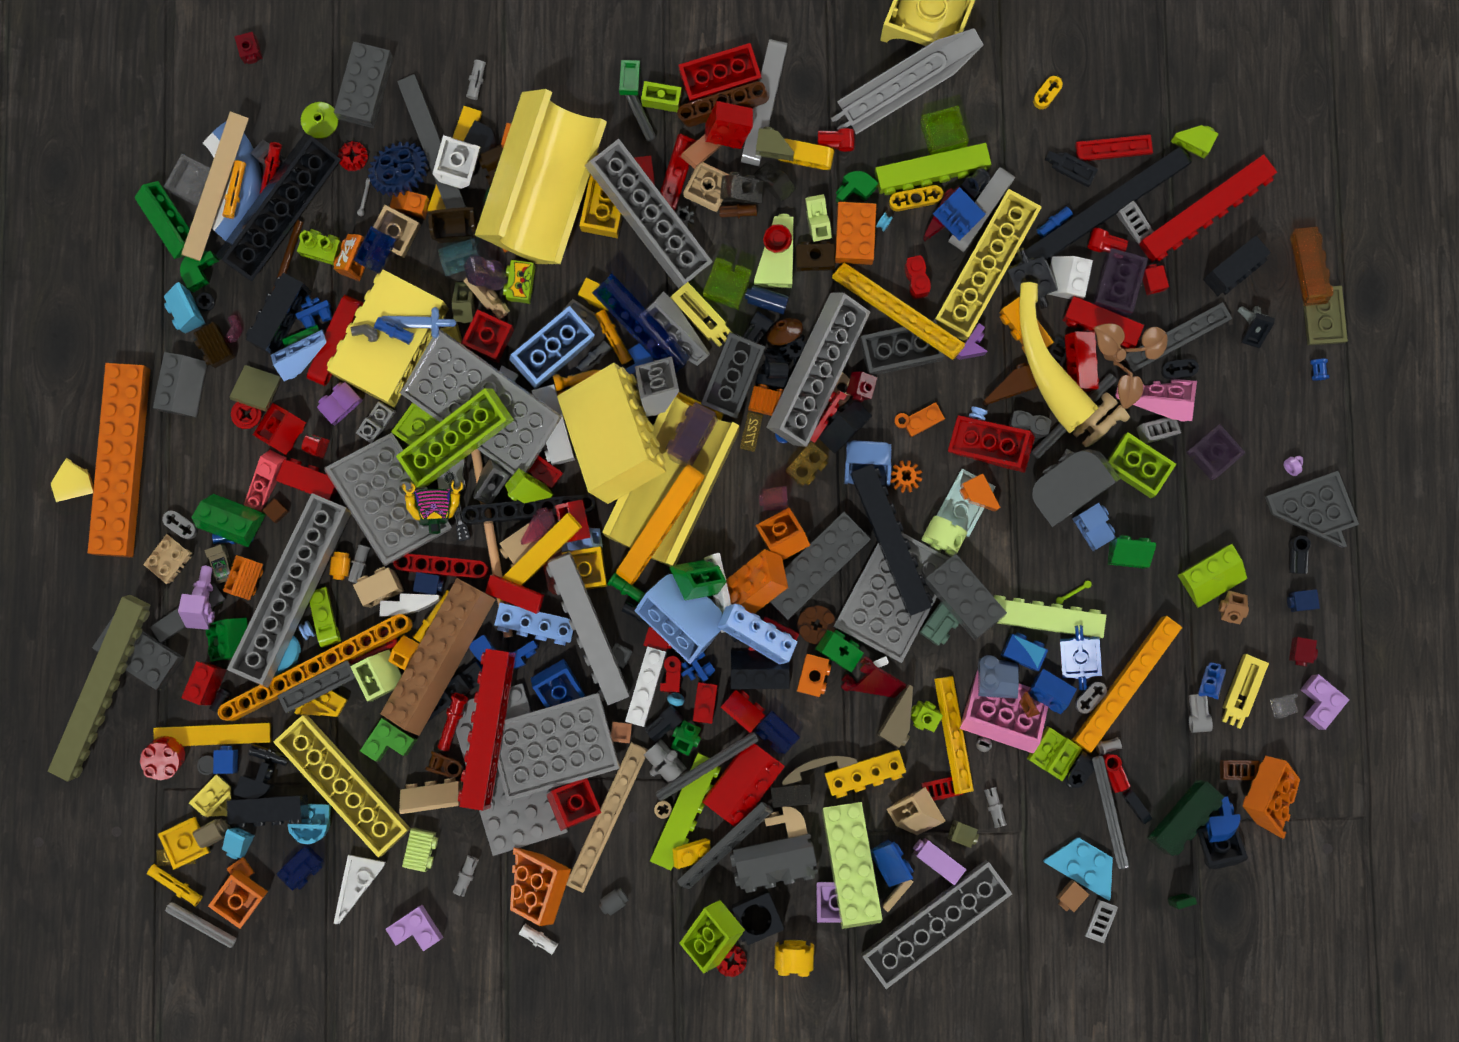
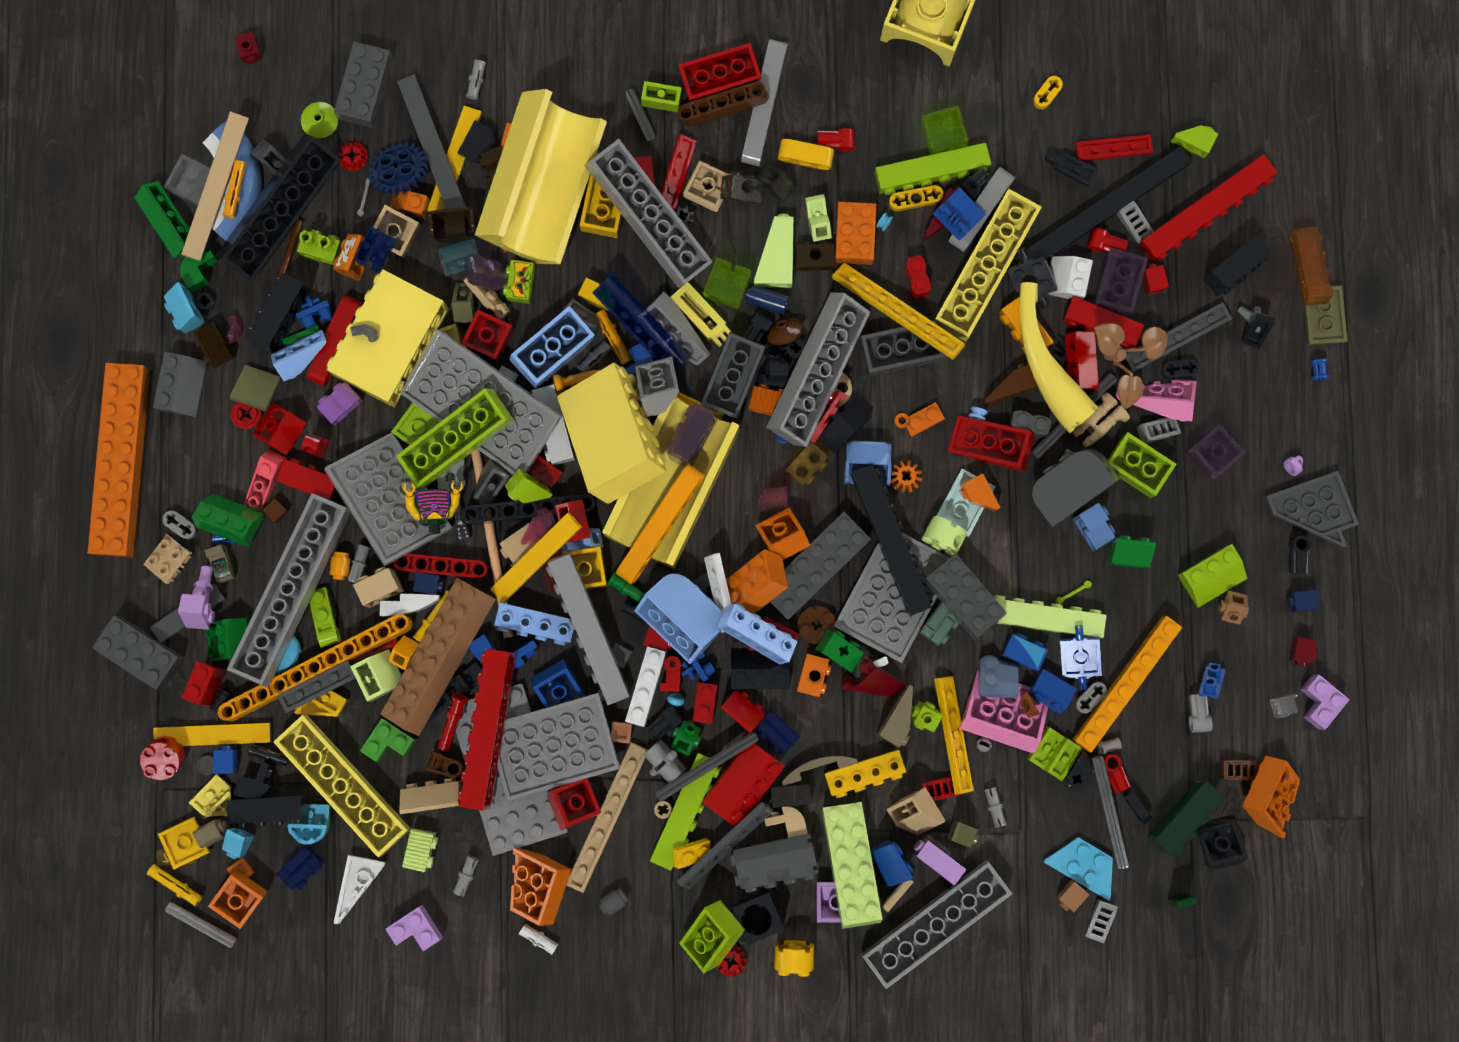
(71, 482): light yellow slope -> none
(99, 688): olive brick -> none
(243, 577): orange brick -> none
(274, 151): red pin -> none
(306, 630): light blue bush -> none
(375, 422): light grey slope -> none
(394, 330): blue pin -> none
(422, 322): medium blue sword -> none
(456, 162): white slope -> none
(514, 594): red tile -> none
(629, 77): green tile -> none
(698, 579): green slope -> none
(699, 152): nougat tile -> none
(728, 125): red brick -> none
(737, 211): reddish brown axle -> none
(751, 431): clear yellow sticker -> none
(772, 145): olive slope -> none
(777, 238): red hair -> none
(857, 182): green brick -> none
(861, 386): dark red brick -> none
(907, 80): light grey hinge -> none
(971, 348): medium lavender slope -> none
(1054, 222): blue pin -> none
(1223, 826): blue brick -> none
(1246, 683): light yellow hinge -> none

